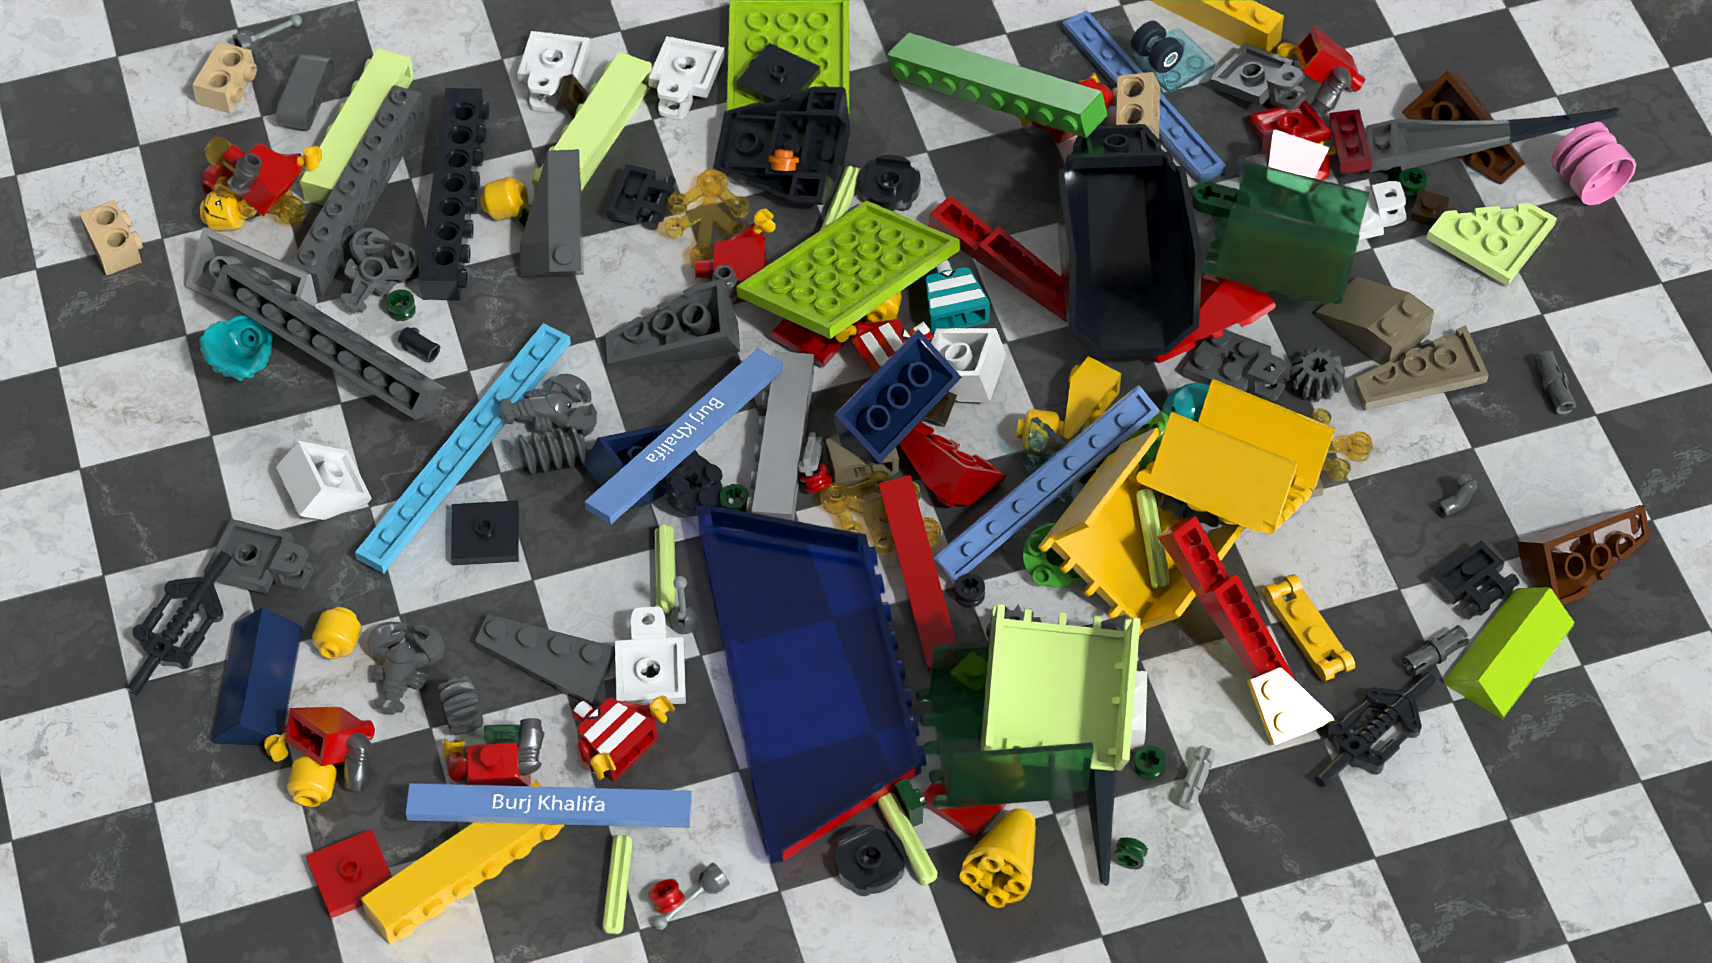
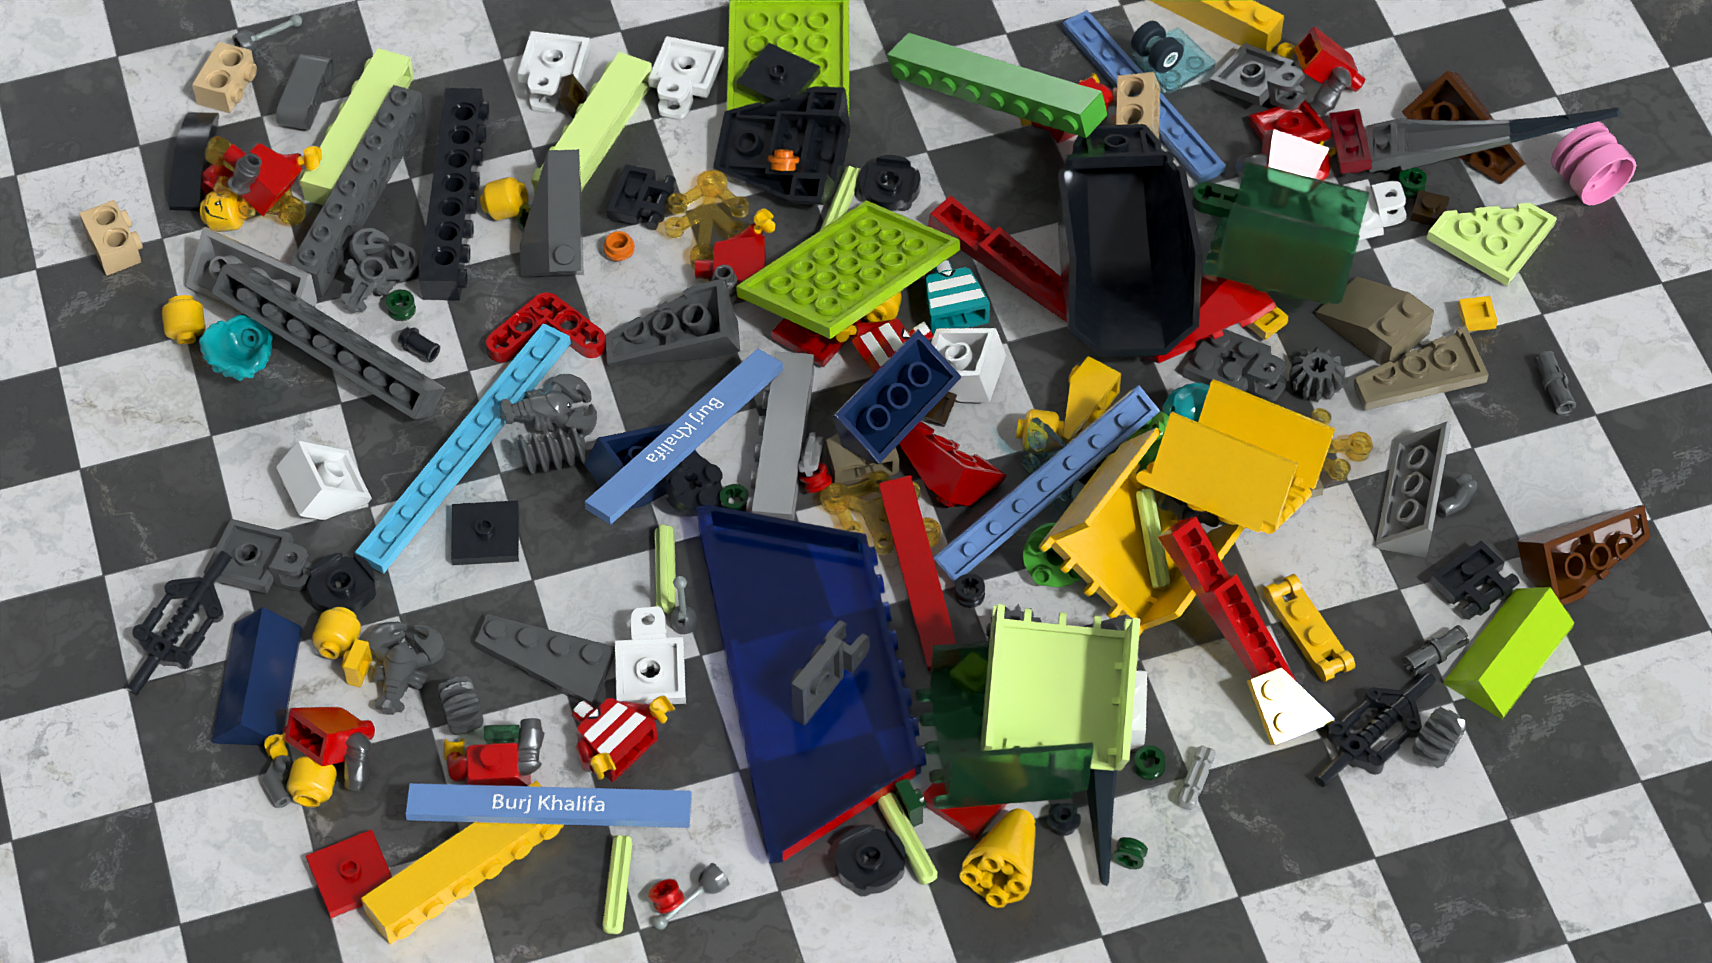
(183, 319): none -> yellow head
(191, 160): none -> black slope
(276, 779): none -> dark grey arm
(334, 568): none -> black plate
(357, 662): none -> yellow plate
(532, 314): none -> red beam
(618, 246): none -> orange plate
(825, 671): none -> dark grey plate
(1063, 827): none -> black plate
(1269, 323): none -> yellow plate
(1413, 491): none -> light grey slope
(1439, 737): none -> dark grey gear
(1477, 313): none -> yellow plate

